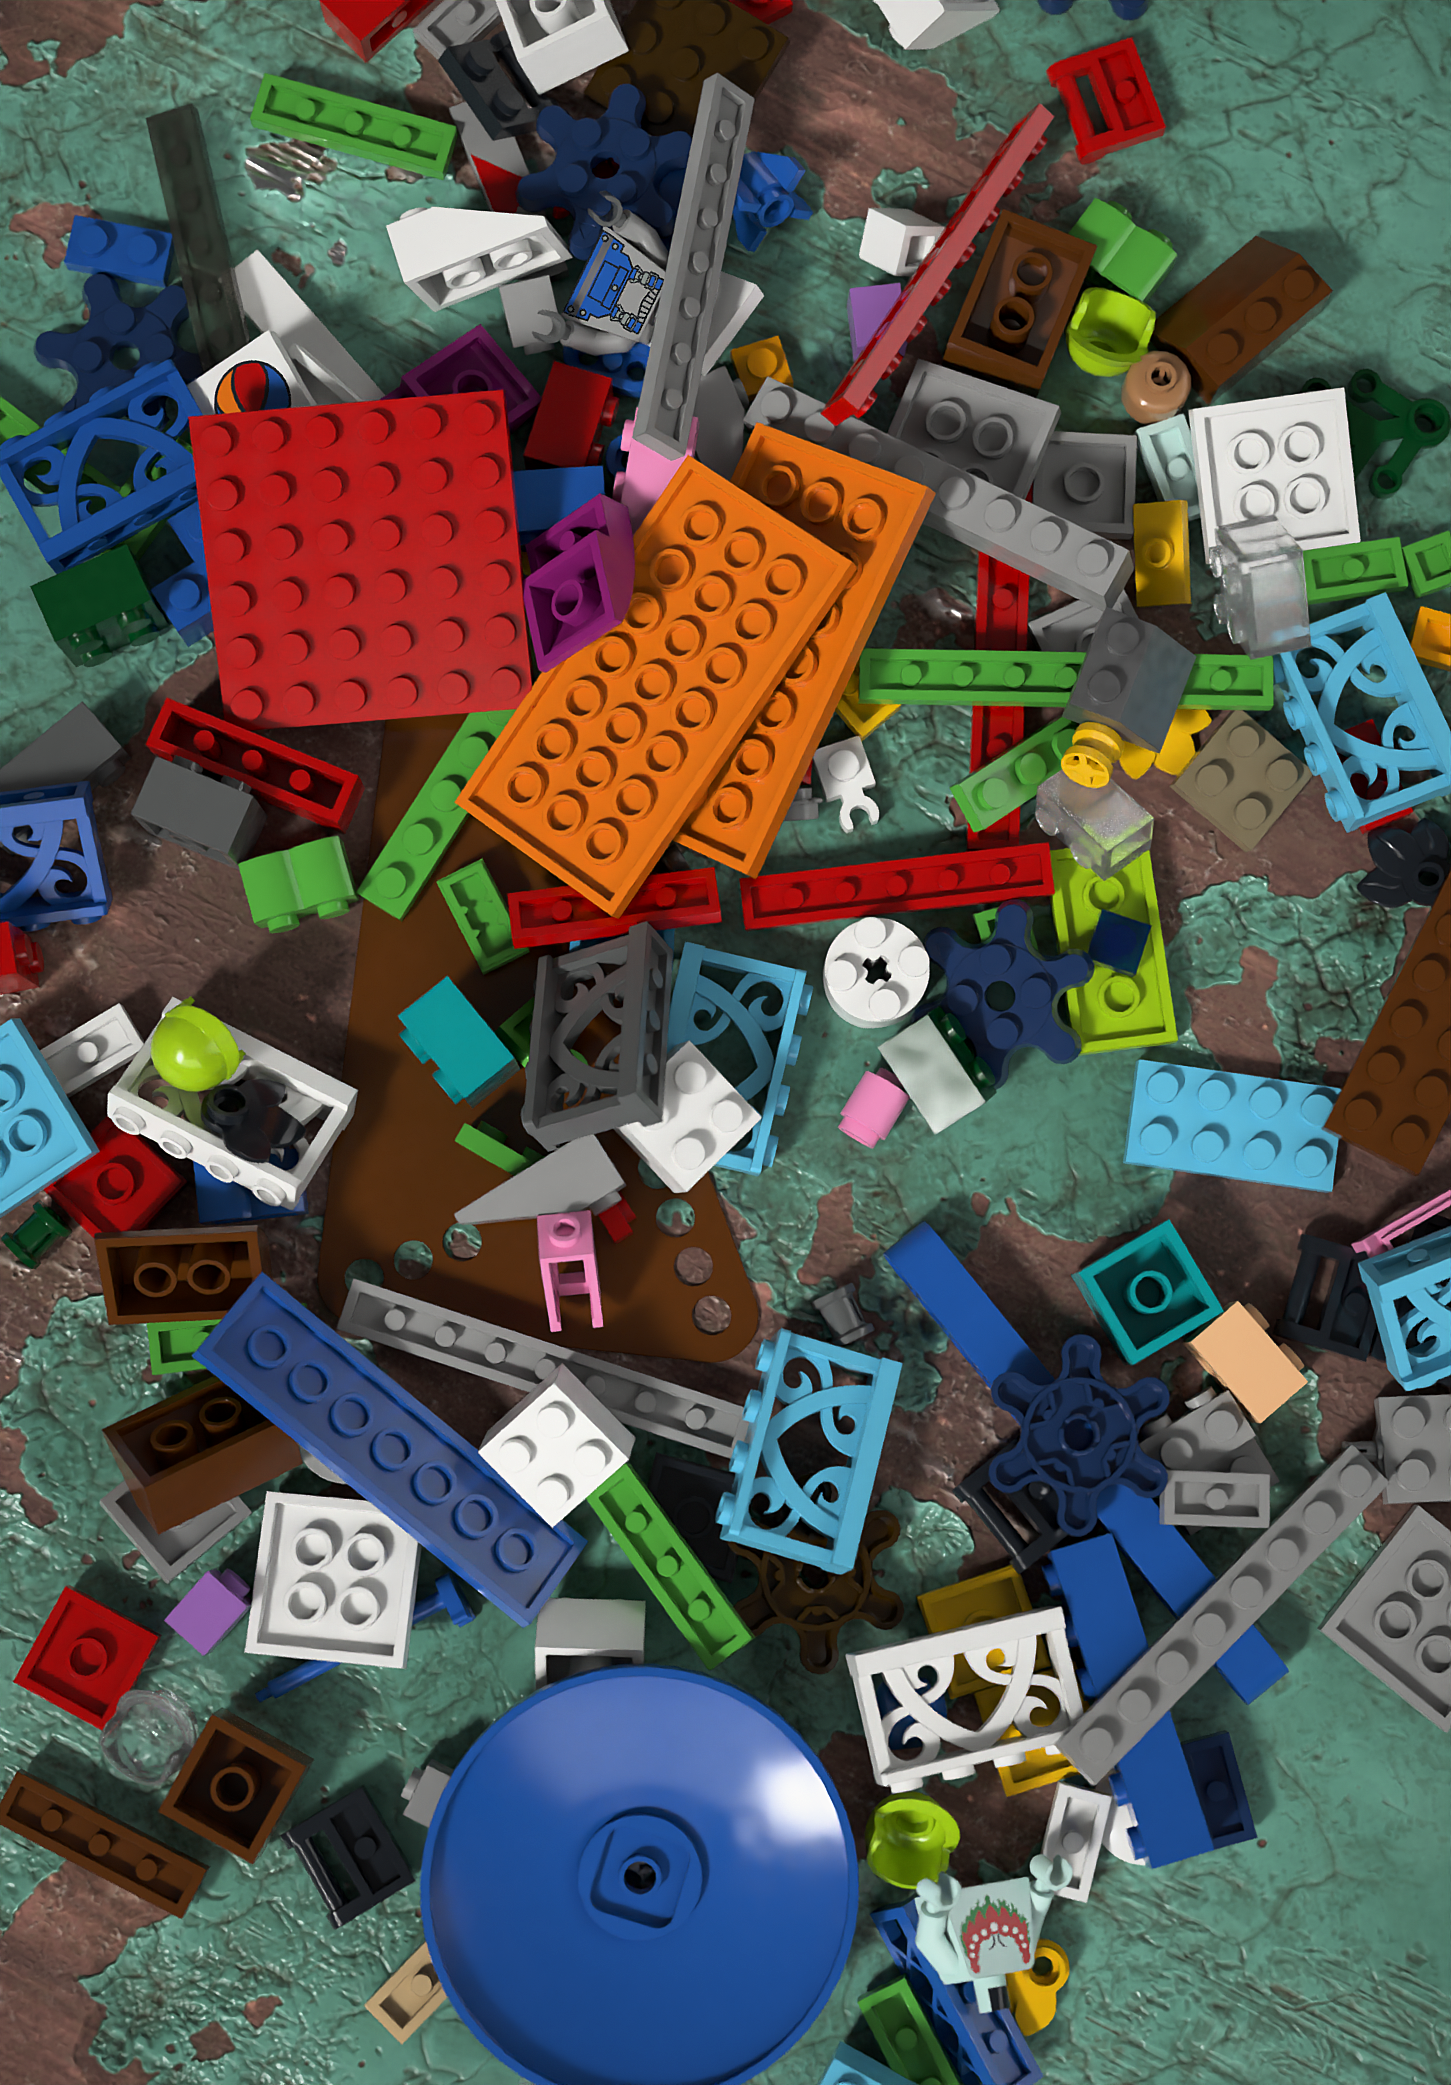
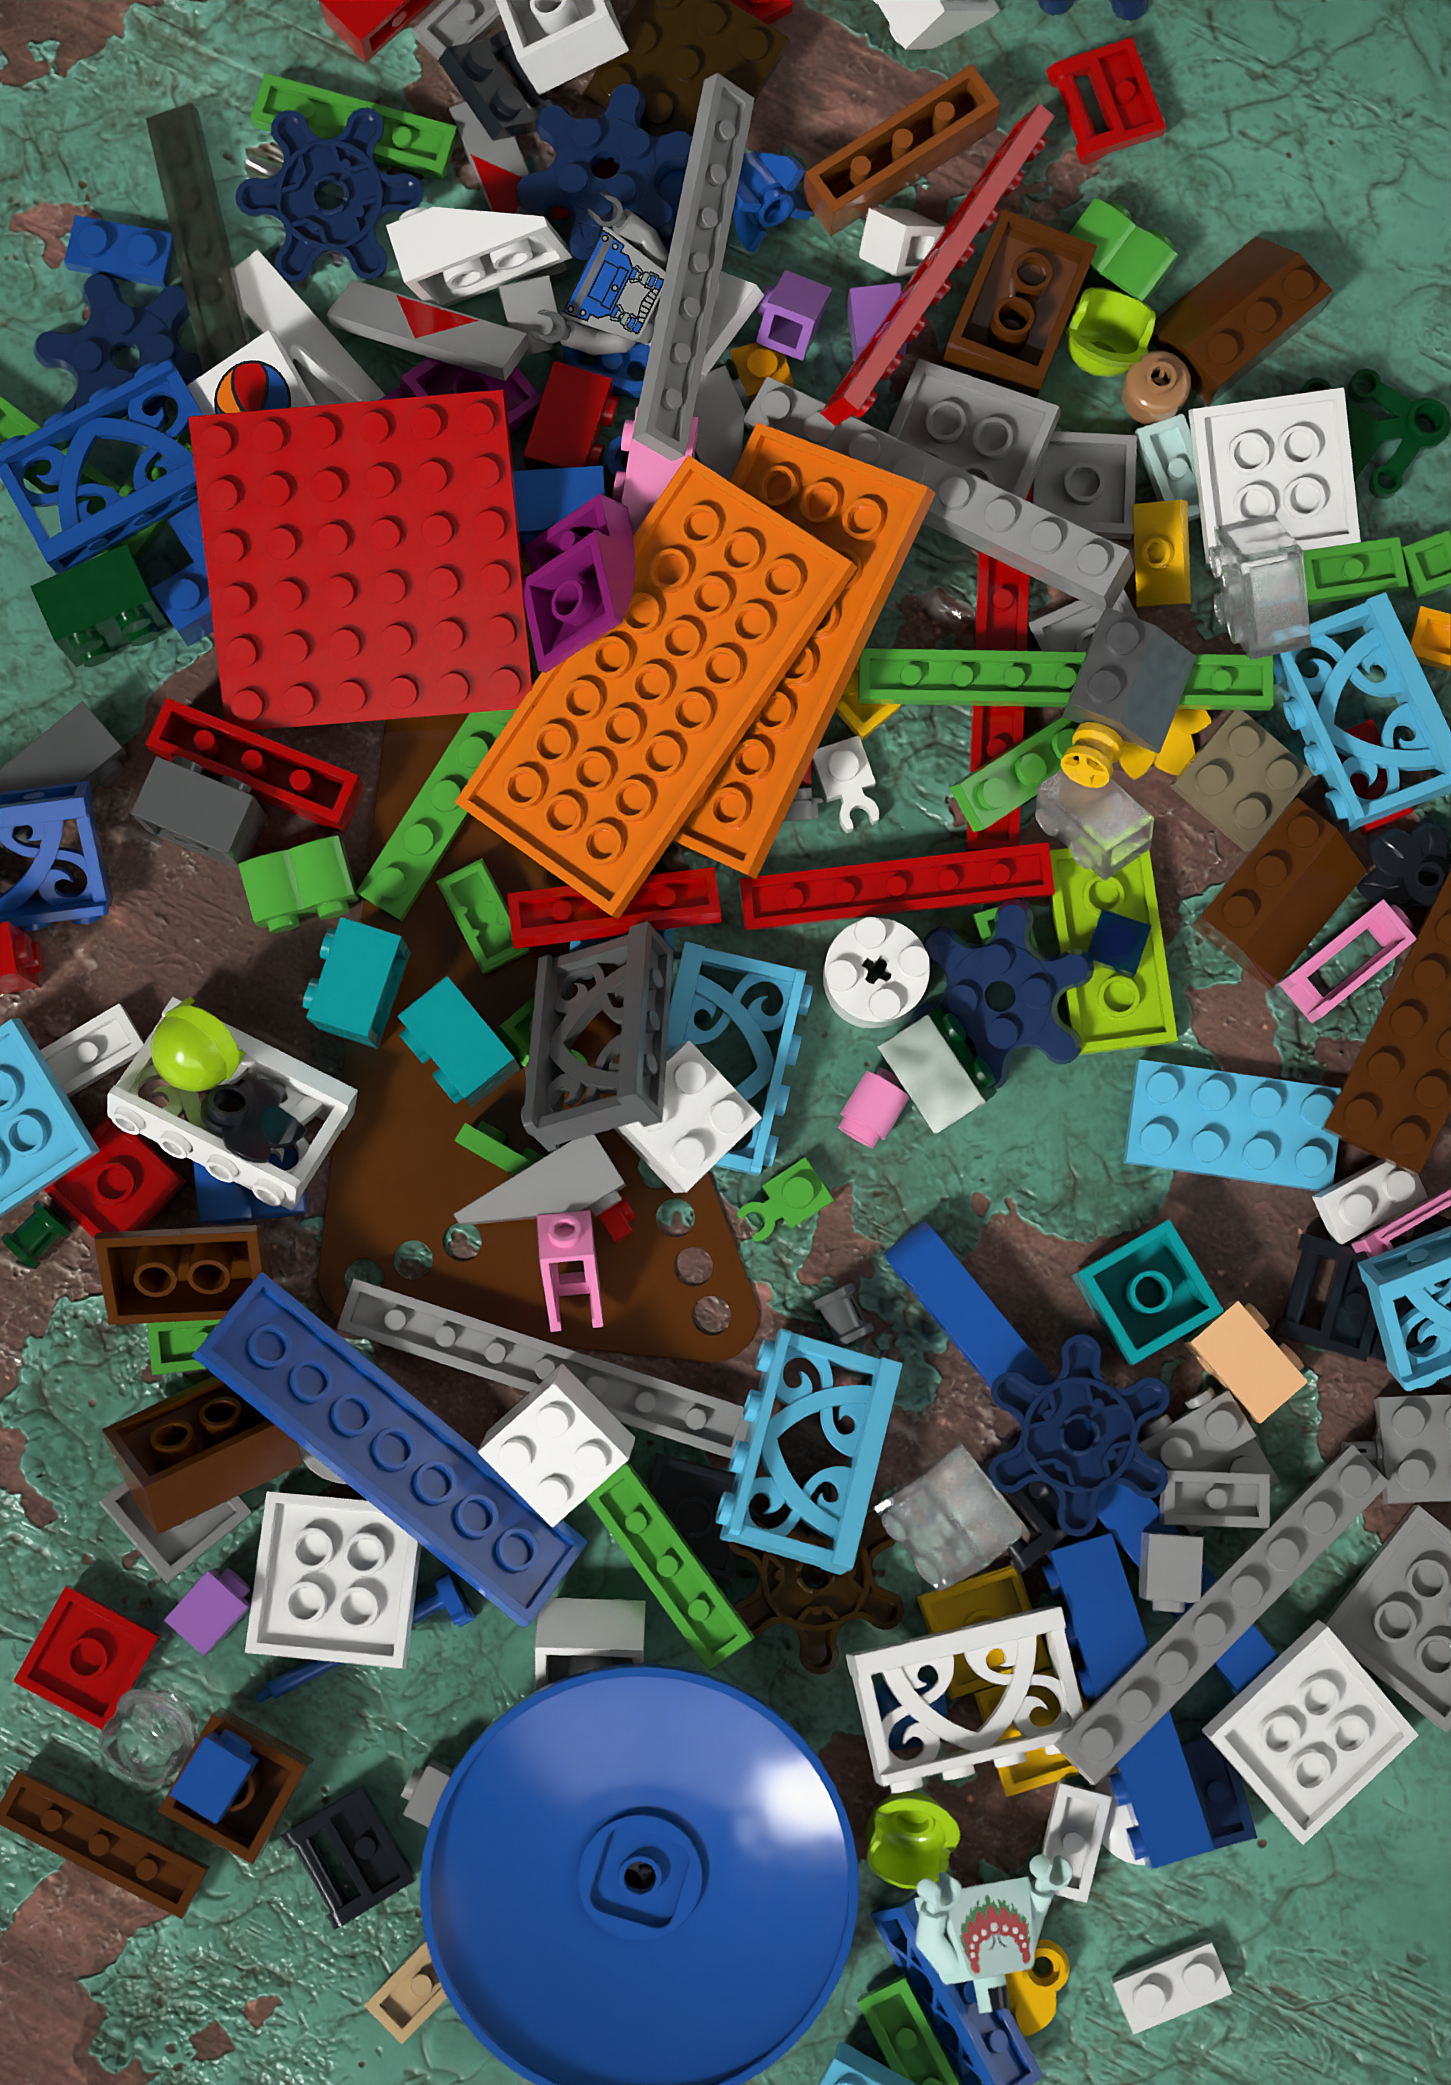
(215, 1774): none -> blue brick
(307, 168): none -> dark blue plate
(356, 982): none -> teal brick
(428, 330): none -> light grey tile
(792, 314): none -> medium lavender brick
(792, 1196): none -> bright green plate
(901, 150): none -> dark orange brick
(950, 1519): none -> clear brick
(1170, 1570): none -> light grey brick
(1171, 1986): none -> white plate
(1281, 894): none -> reddish brown slope
(1310, 1732): none -> white plate
(1367, 1199): none -> white plate
(1391, 930): none -> bright pink window

